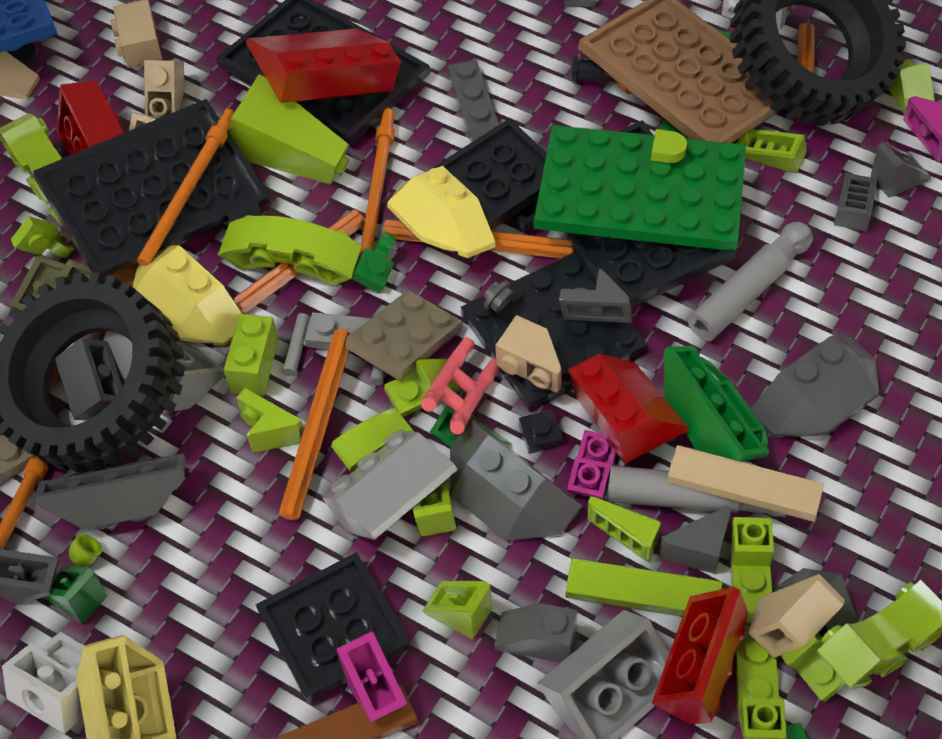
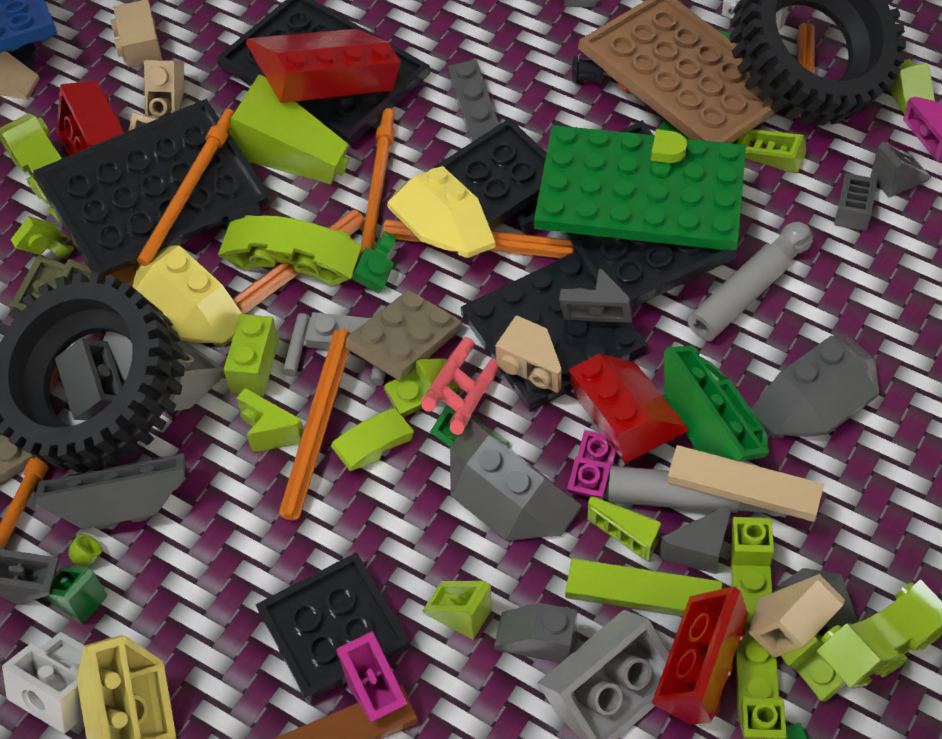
(387, 484): light grey slope -> none
(435, 512): lime slope -> none
(498, 296): dark grey plate -> none
(540, 431): black plate -> none

